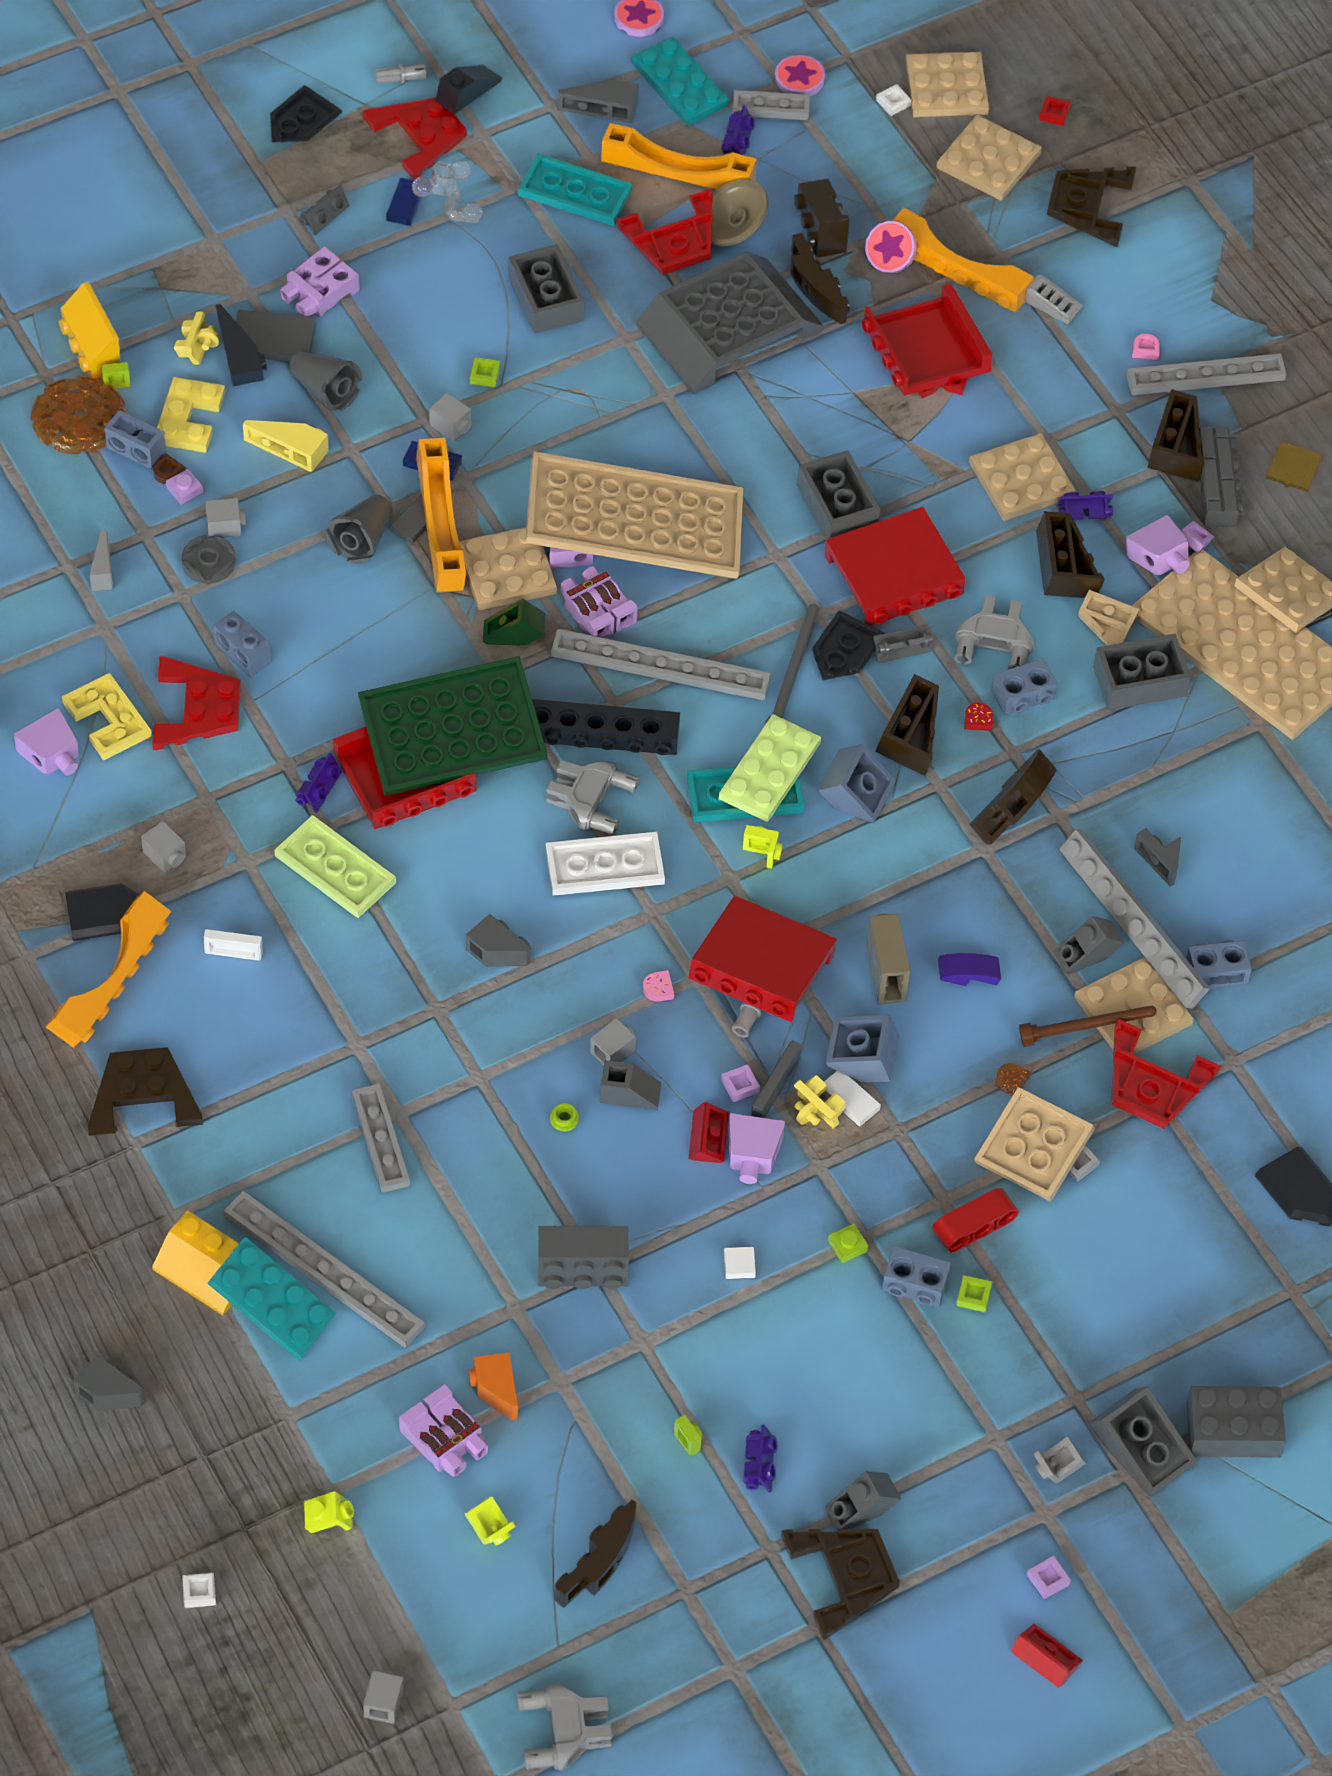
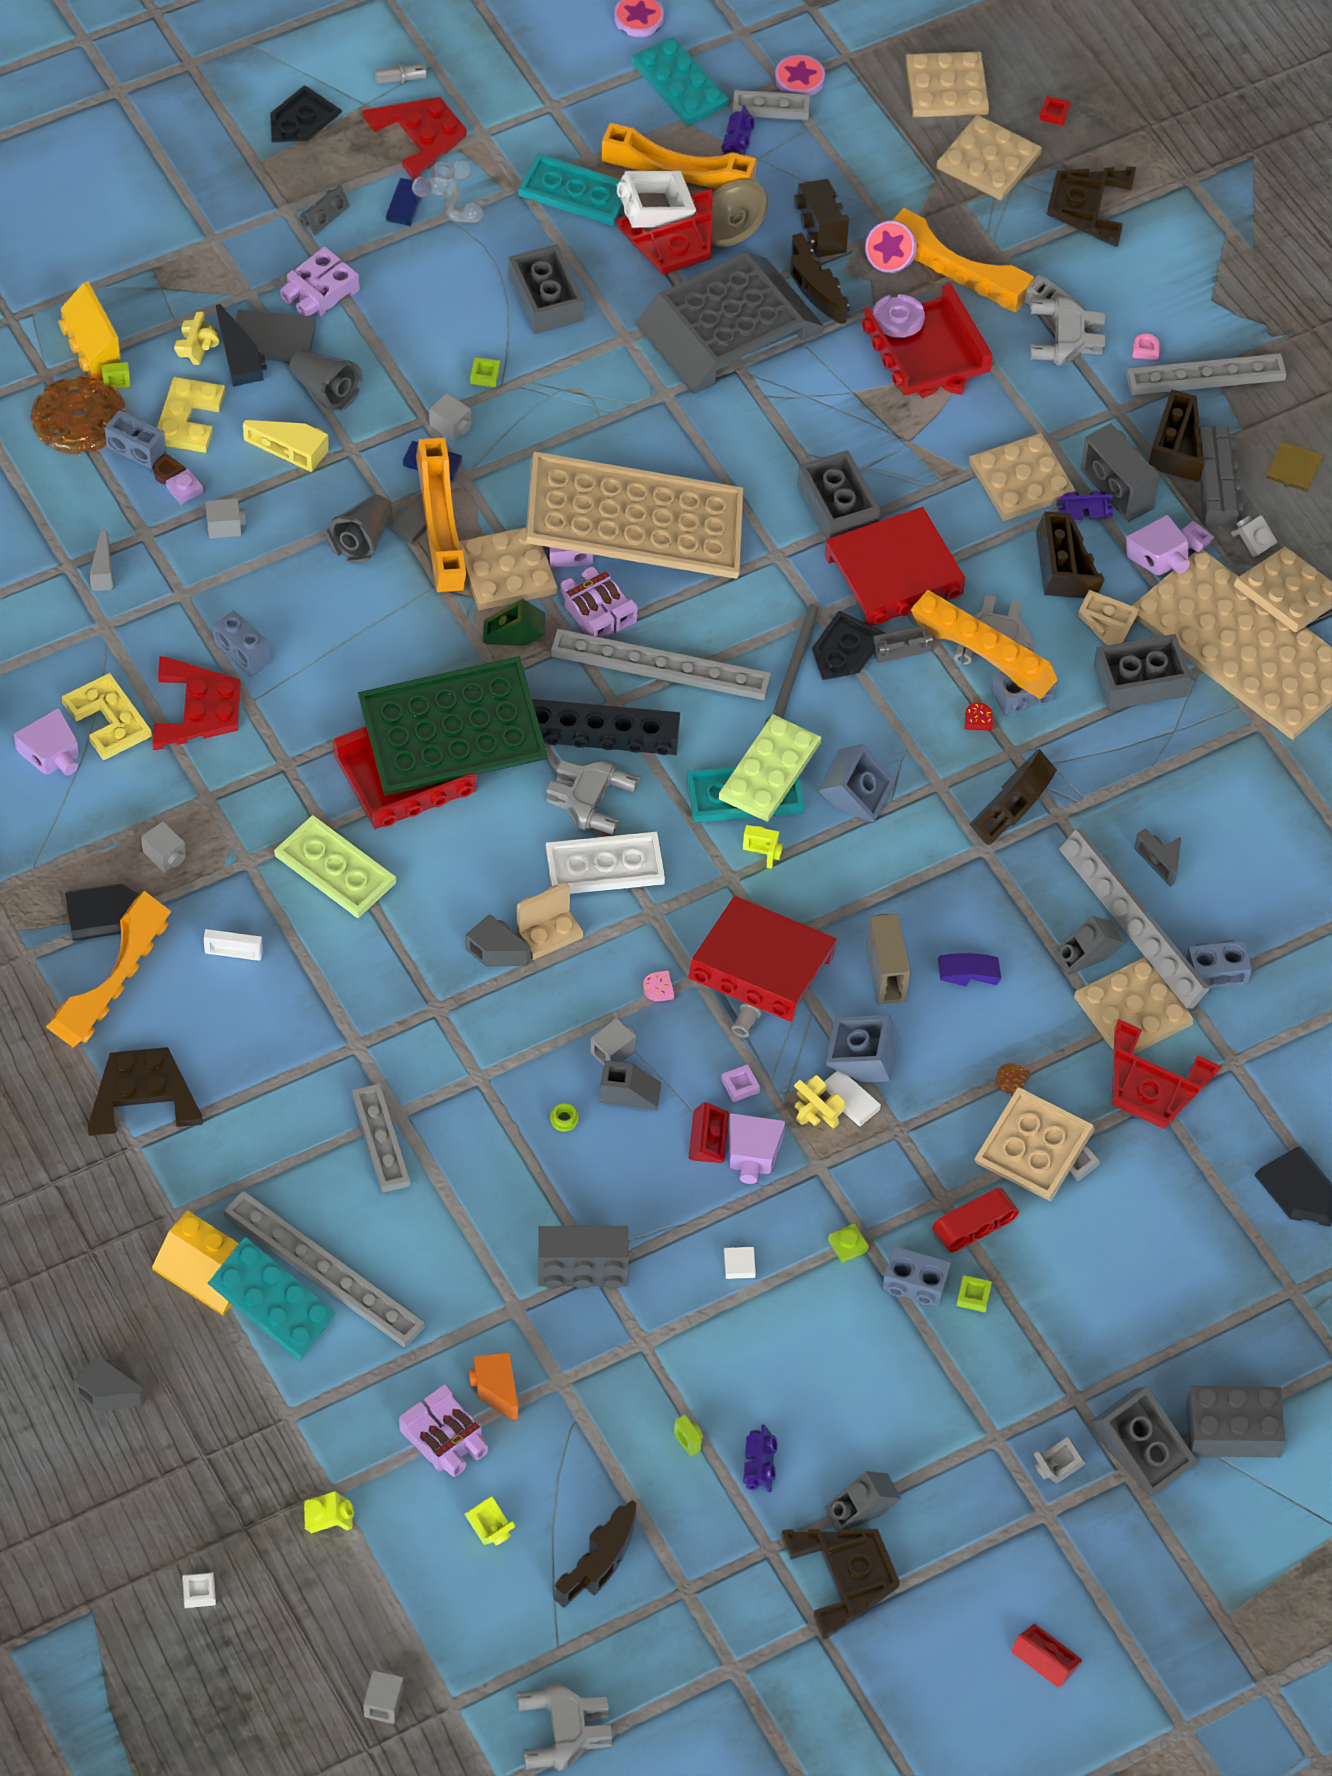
(208, 559): dark grey tile -> none
(323, 777): dark purple hinge -> none
(464, 86): black slope -> none
(547, 921): none -> tan bracket
(604, 100): dark grey slope -> none
(665, 182): none -> white window
(776, 1080): dark grey tile -> none
(893, 100): white tile -> none
(899, 315): none -> lavender tile
(911, 727): dark brown wedge -> none
(1017, 662): none -> light orange arch
(1032, 1033): reddish brown piece -> none
(1048, 1577): lavender plate -> none
(1070, 326): none -> light grey connector
(1121, 471): none -> dark grey brick
(1255, 534): none -> light grey bracket

